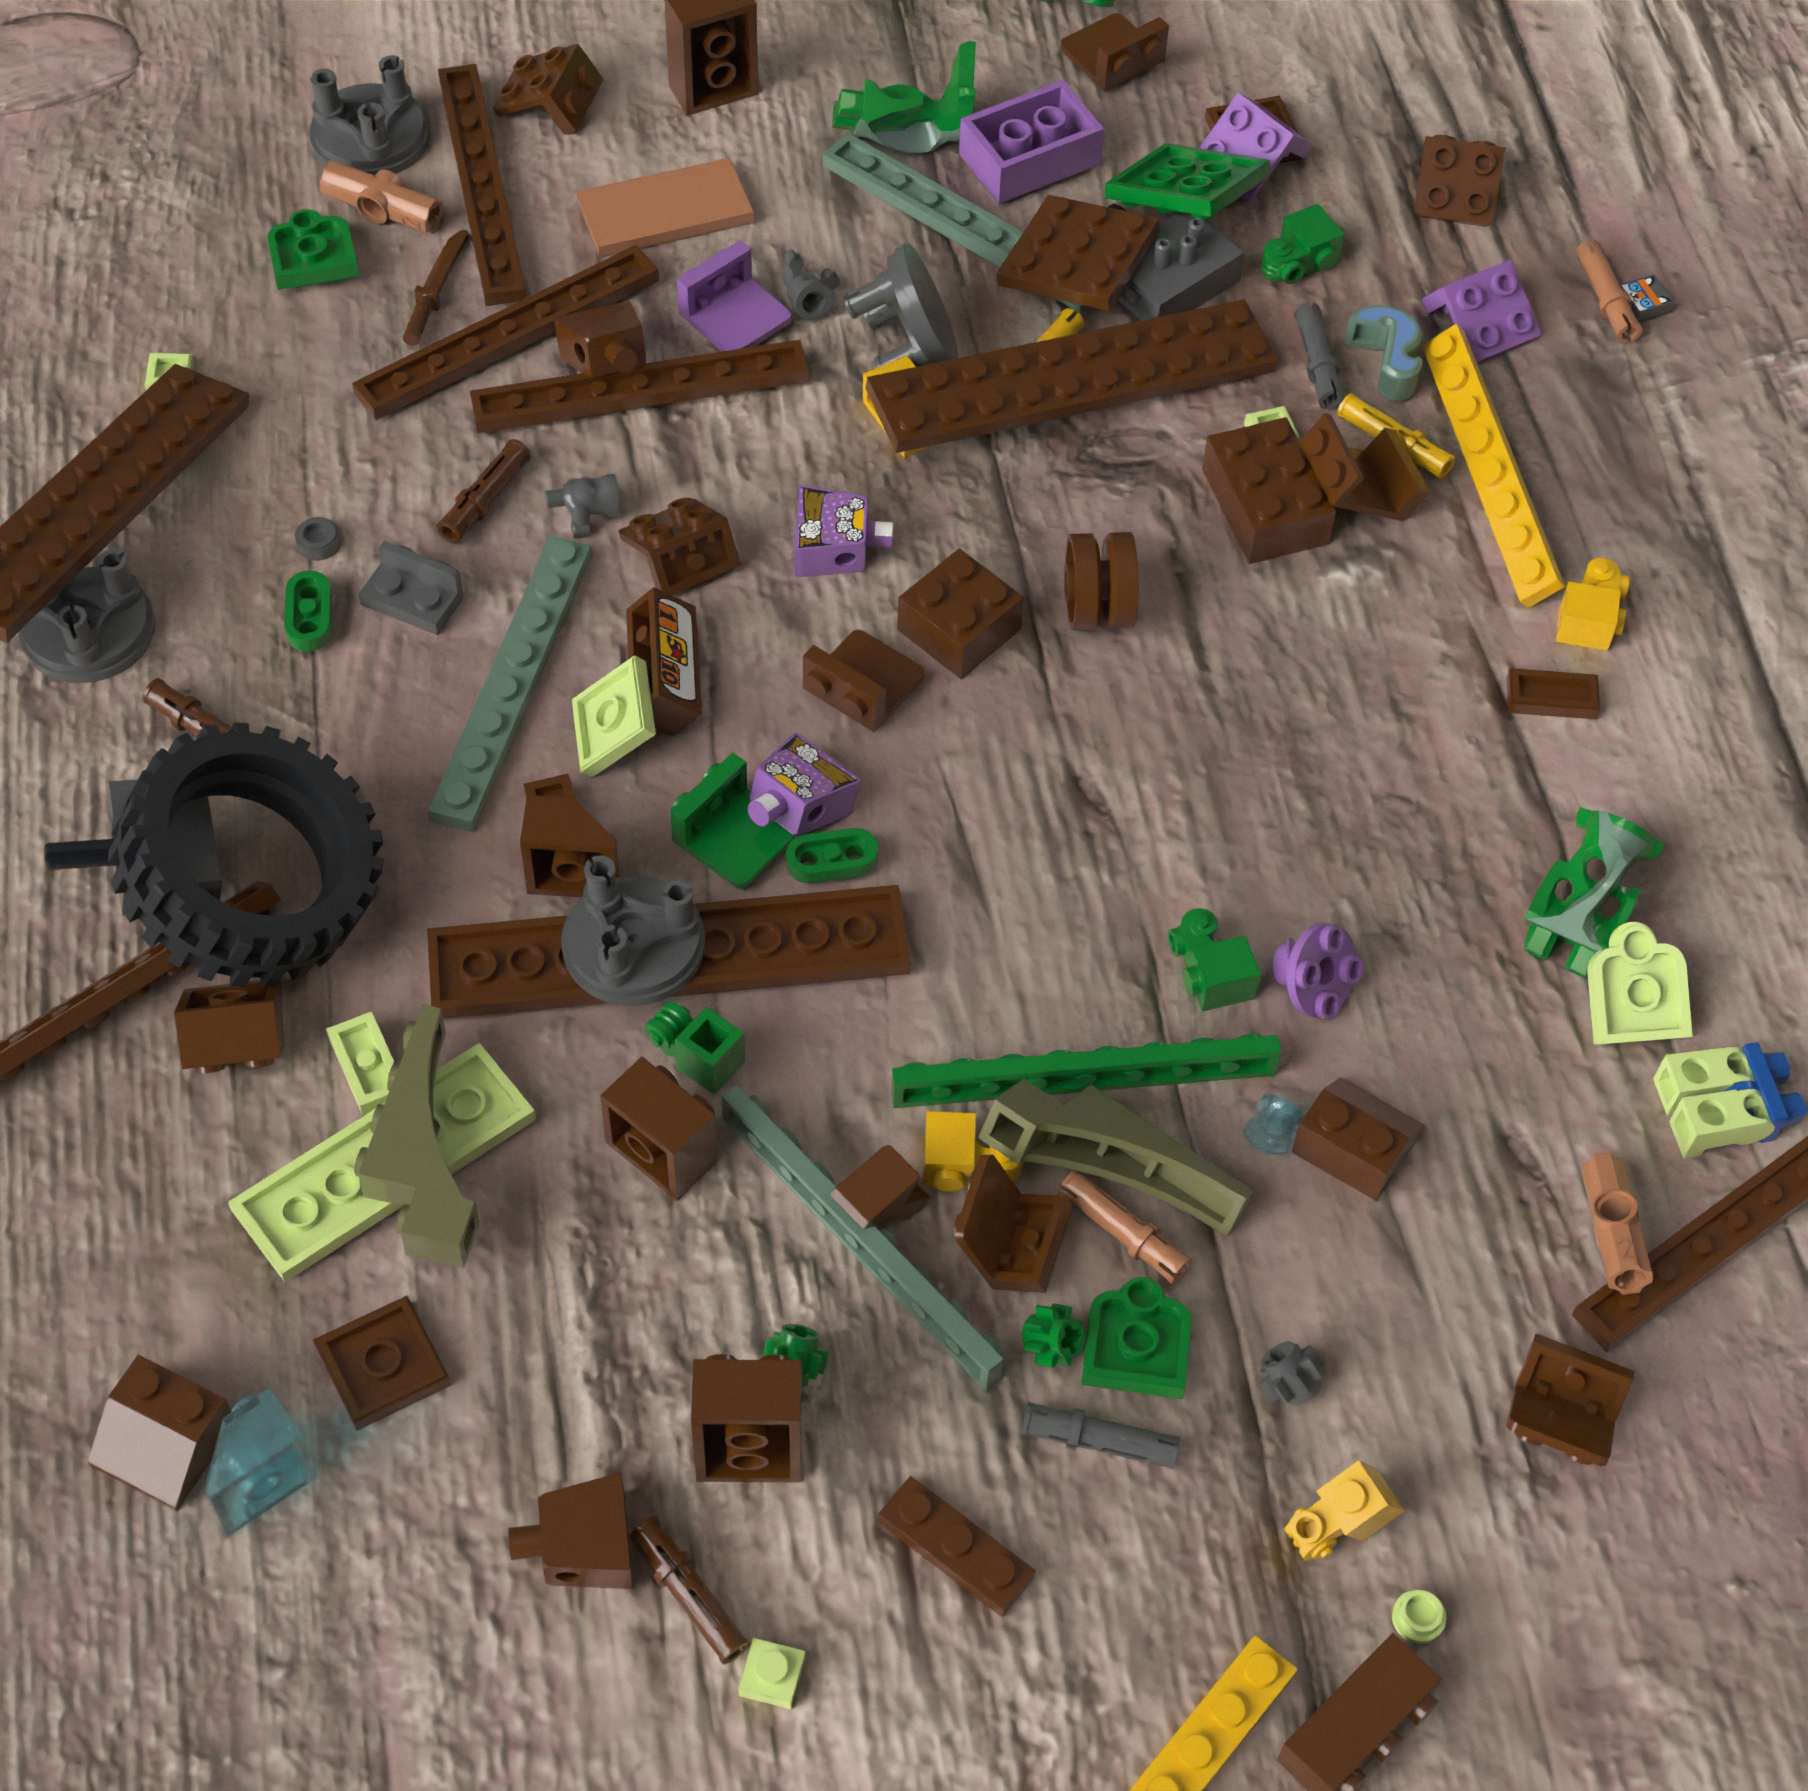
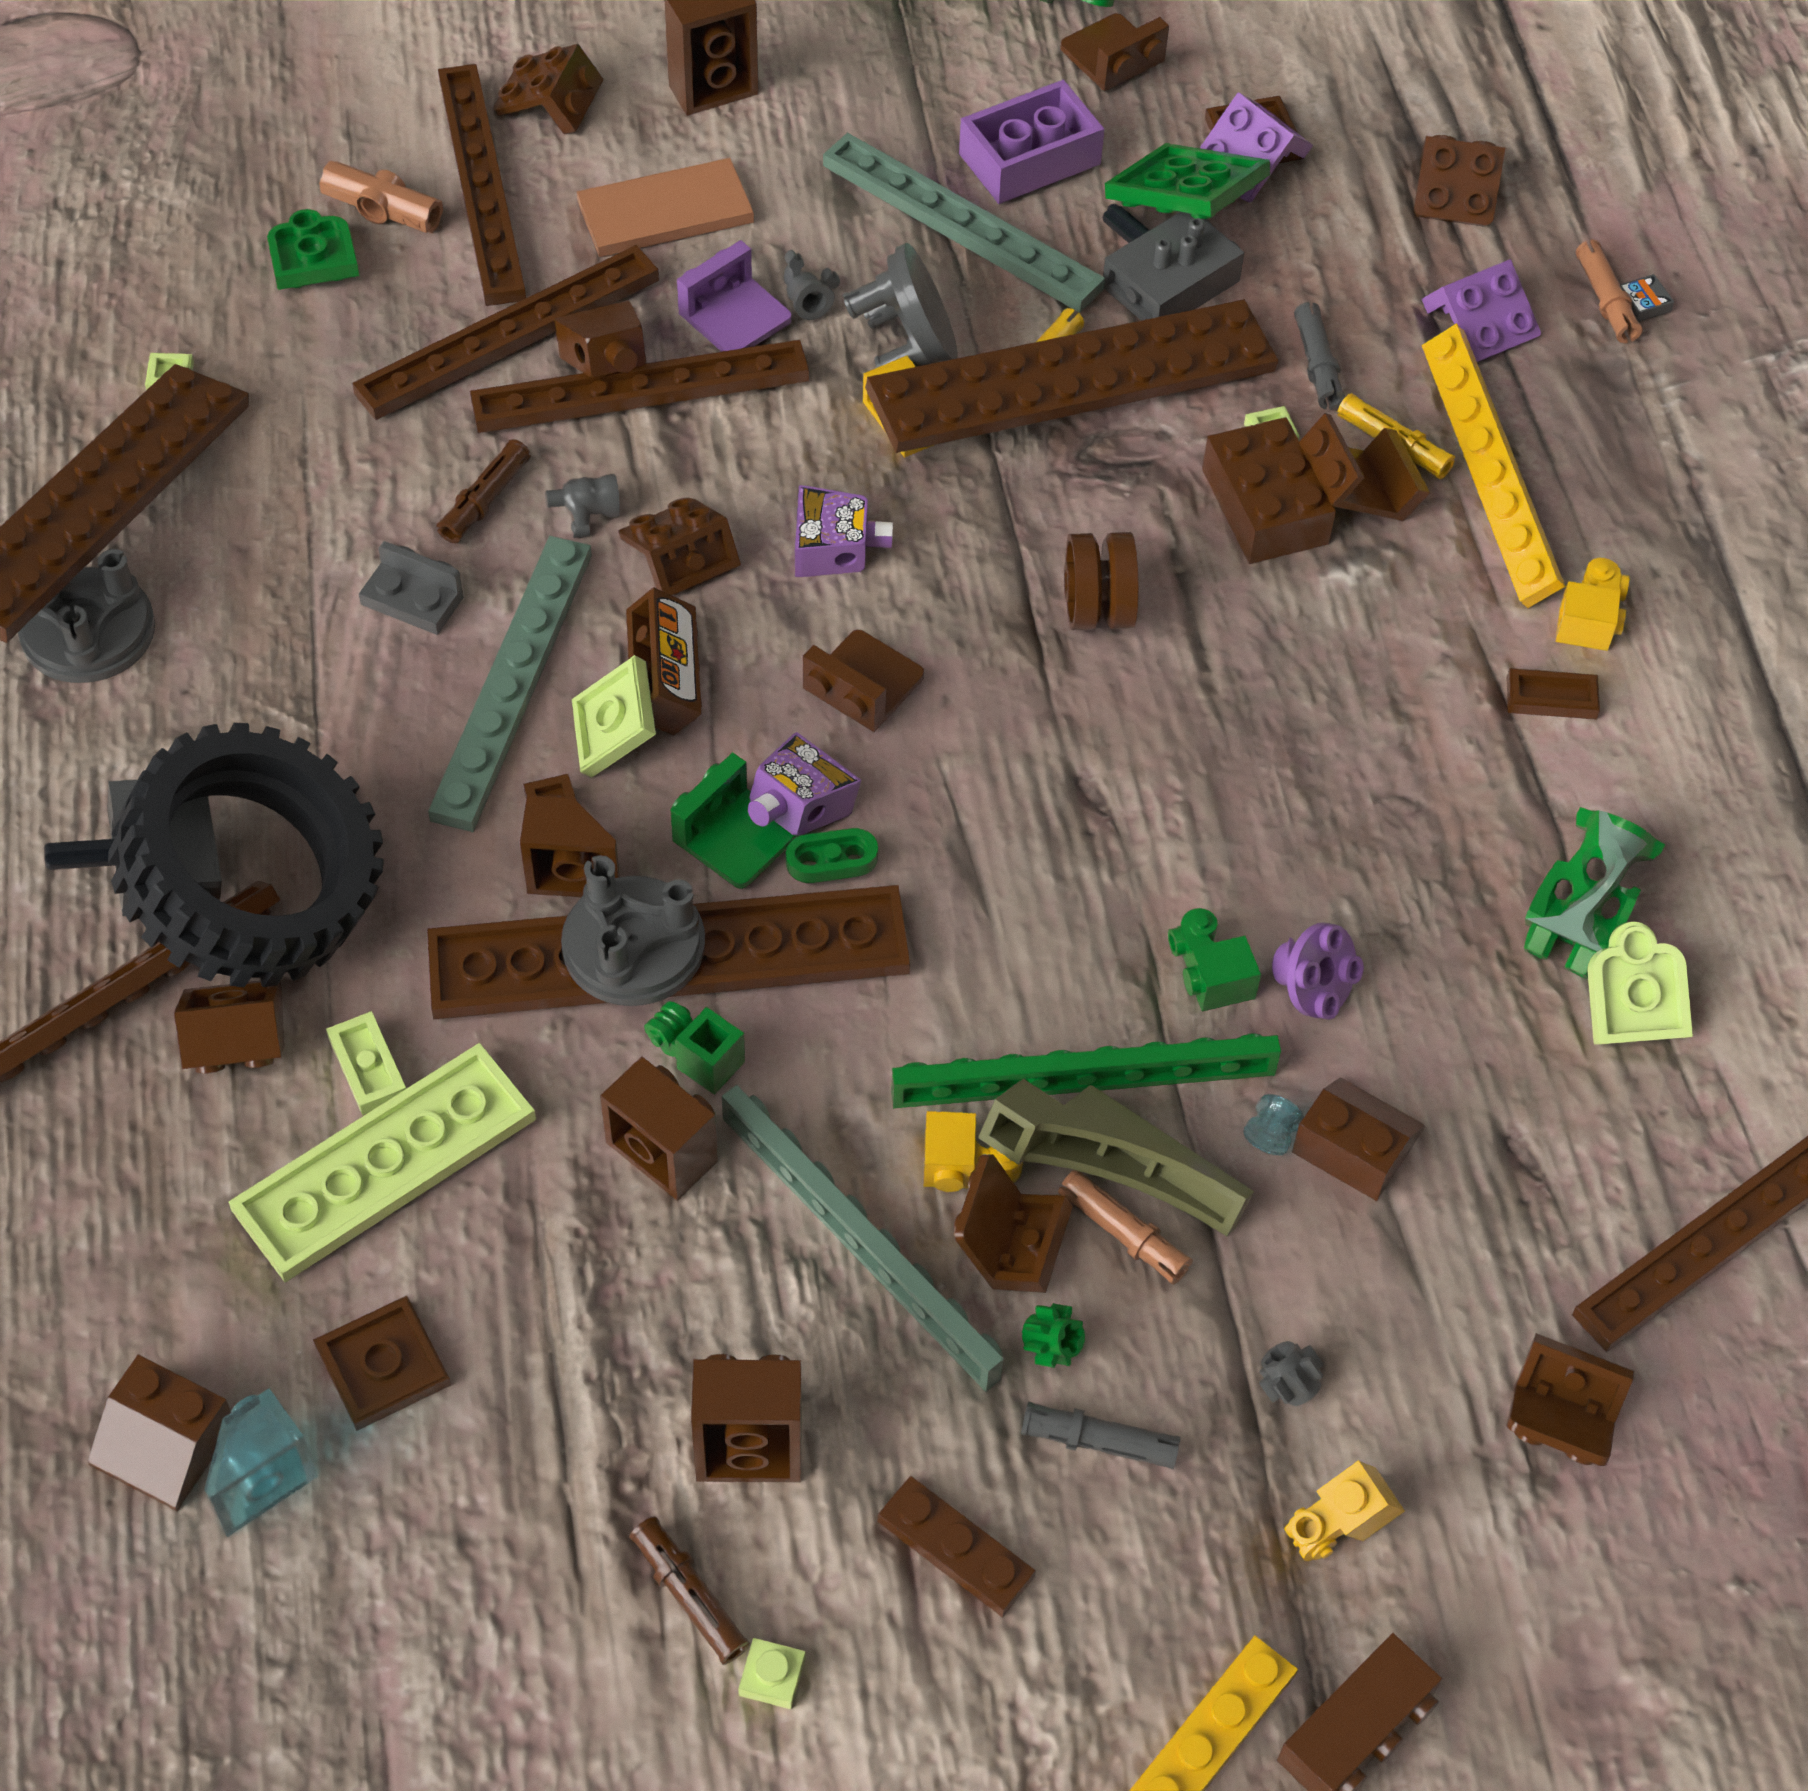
(166, 699): reddish brown pin -> none
(308, 614): green plate -> none
(317, 538): dark grey tile -> none
(369, 122): dark grey piece -> none
(406, 1159): olive arch -> none
(428, 296): reddish brown sword -> none
(580, 1535): reddish brown torso -> none
(801, 1344): green gear -> none
(881, 1190): reddish brown slope -> none
(905, 116): green hips -> none
(960, 613): reddish brown brick -> none
(1078, 252): reddish brown plate -> none
(1137, 1341): green plate -> none
(1306, 246): green brick -> none
(1399, 337): sand green animal -> none
(1419, 1616): yellowish green plate -> none
(1616, 1223): nougat piece -> none
(1726, 1097): yellowish green hips -> none

